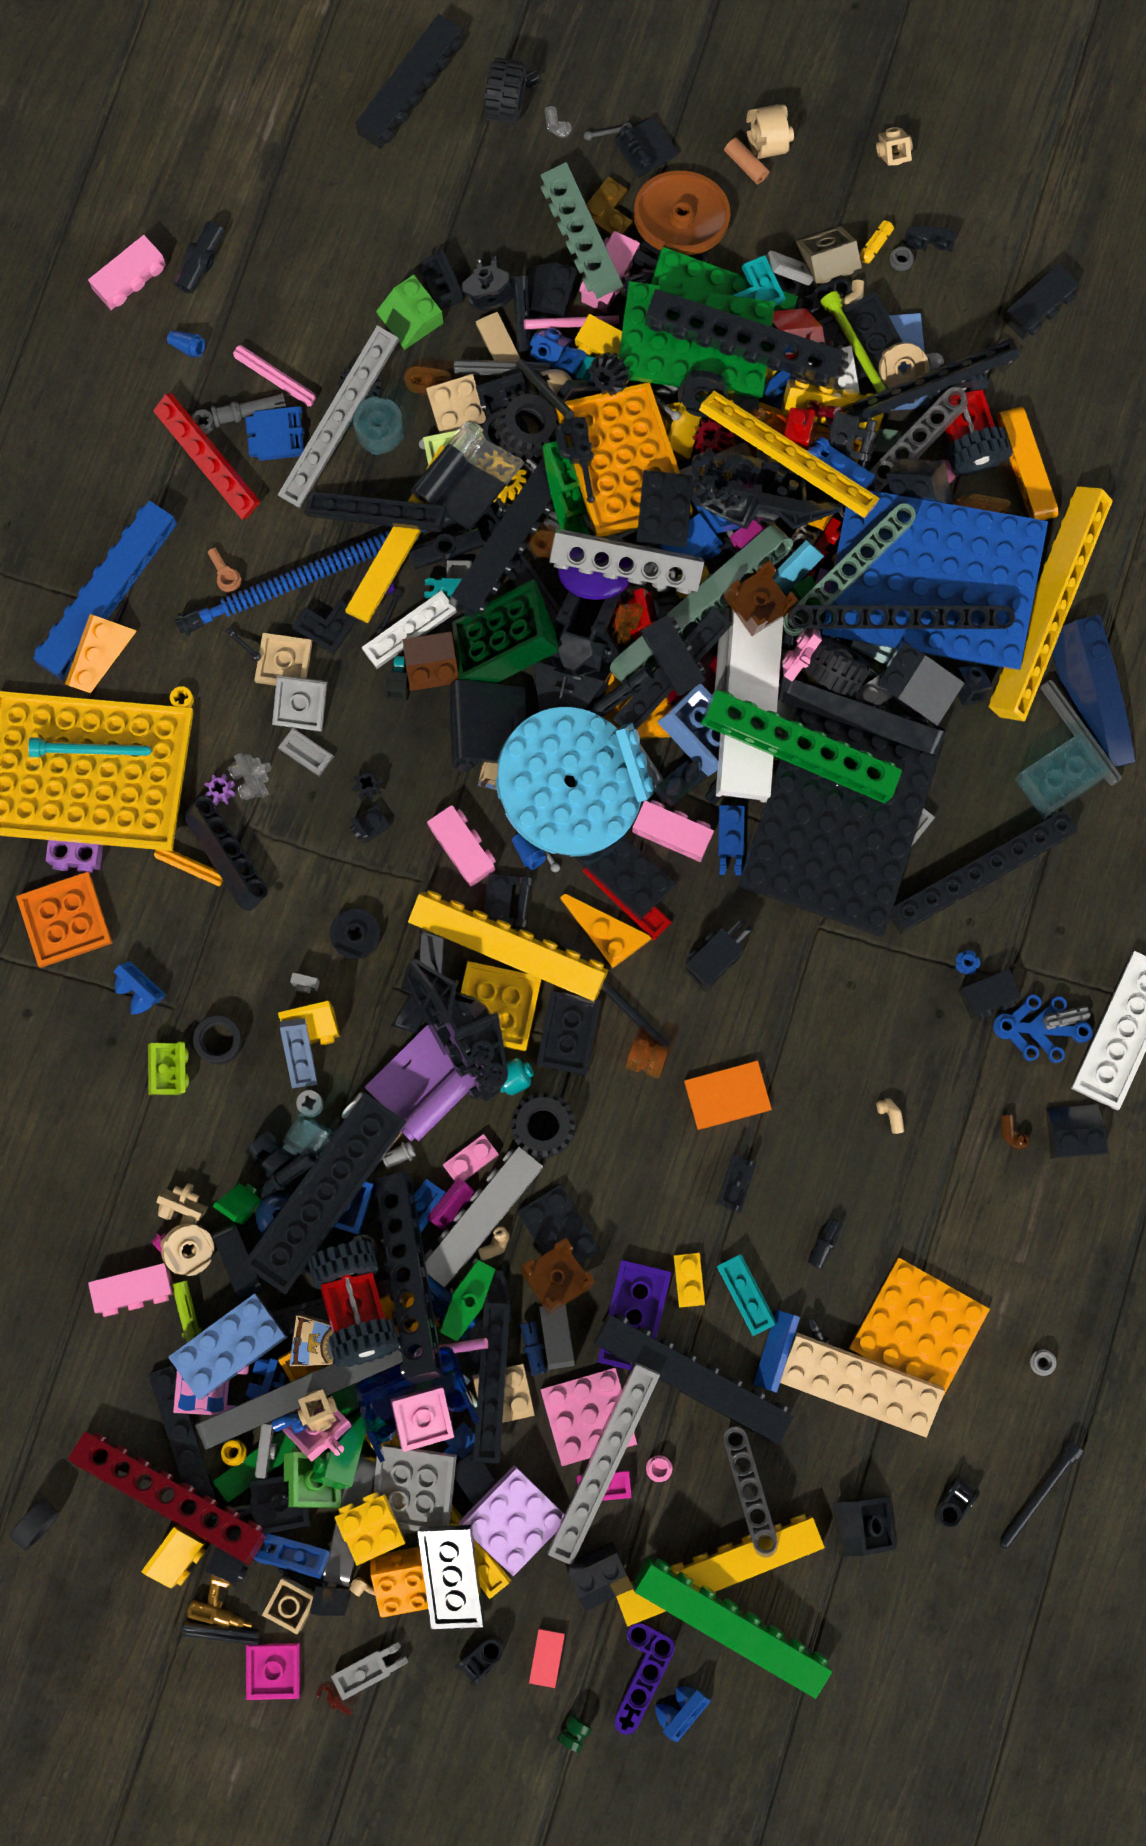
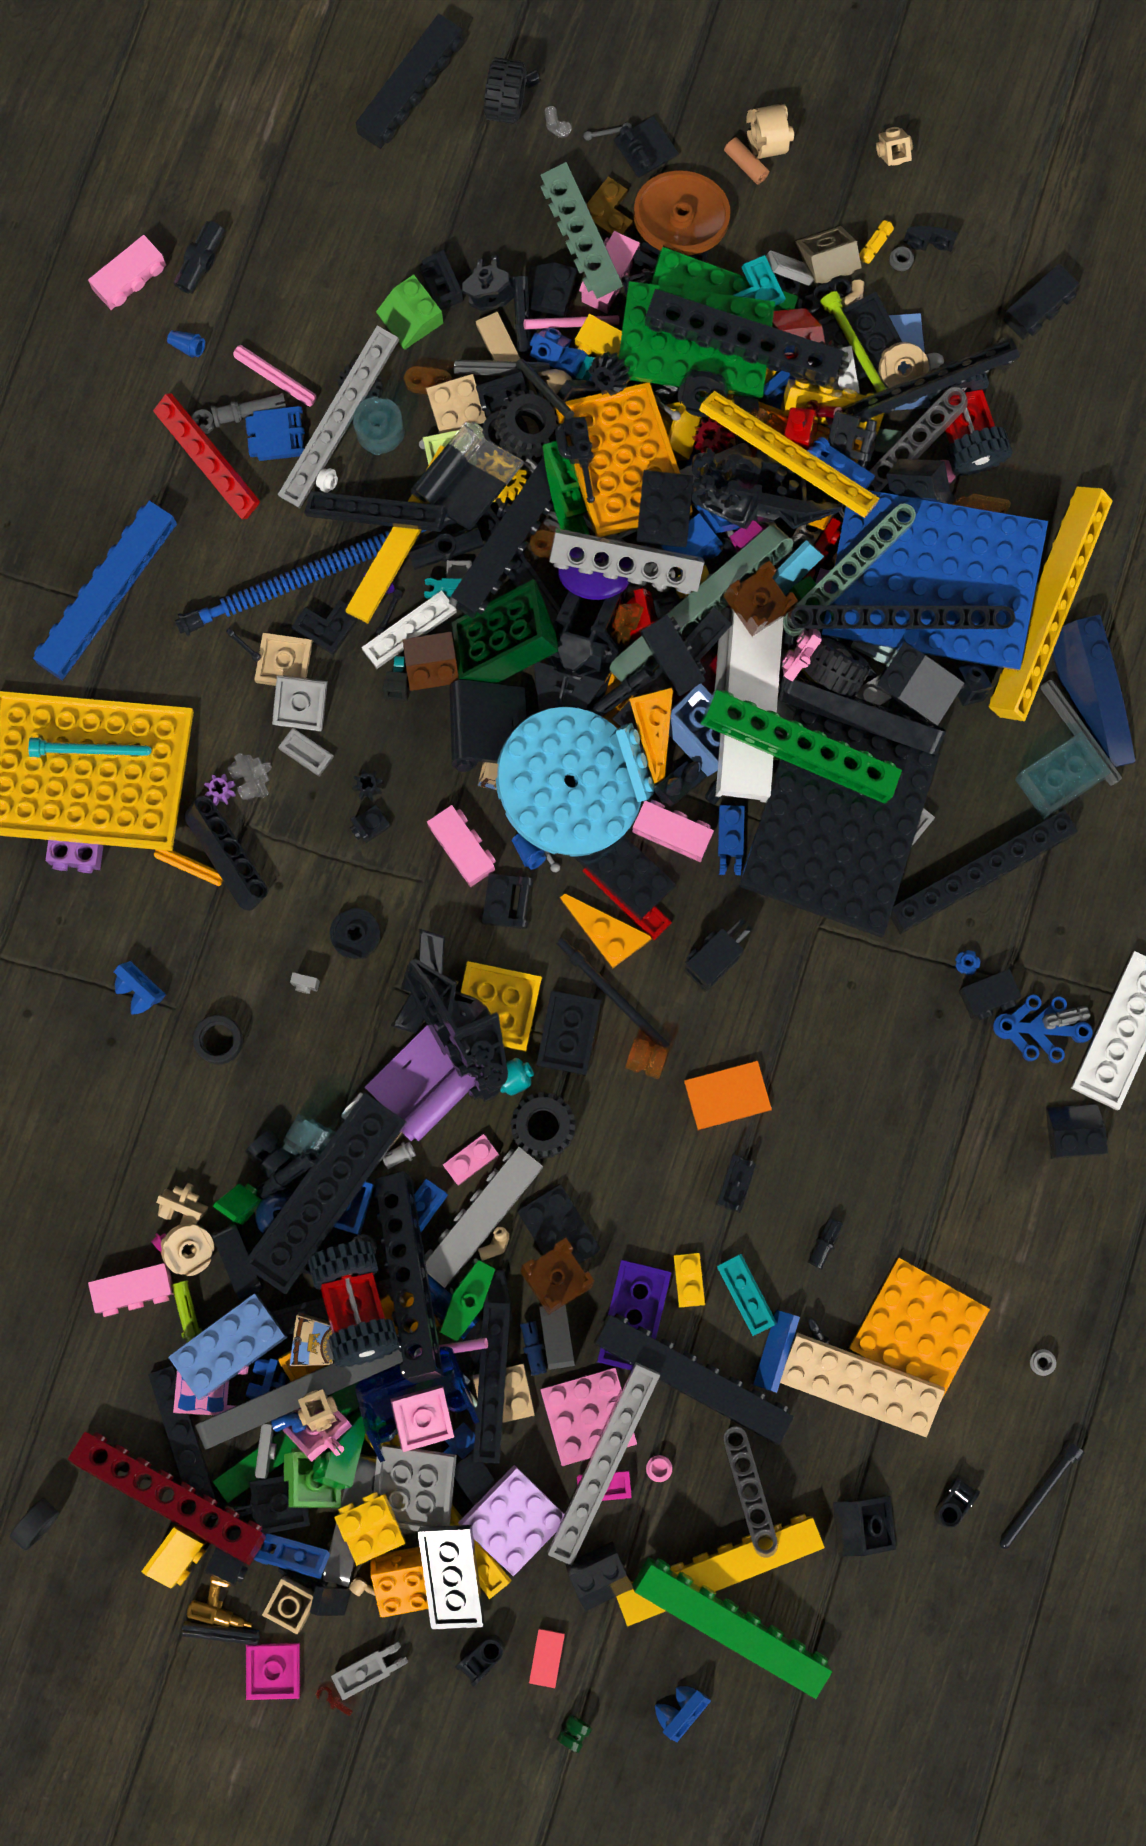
(64, 919): orange plate -> none
(97, 651): light orange wing -> none
(167, 1068): lime bracket -> none
(175, 695): yellow bush -> none
(228, 579): nougat plate -> none
(229, 1447): yellow plate -> none
(298, 1053): sand blue plate -> none
(311, 1108): light grey wheel -> none
(319, 1019): yellow slope -> none
(327, 480): none -> white plate
(451, 1204): magenta tile -> none
(507, 945): yellow brick -> none
(639, 1680): dark purple beam -> none
(653, 722): none -> light orange wing
(894, 1113): tan arm -> none
(1011, 1135): reddish brown arm -> none
(1028, 465): light orange beam -> none

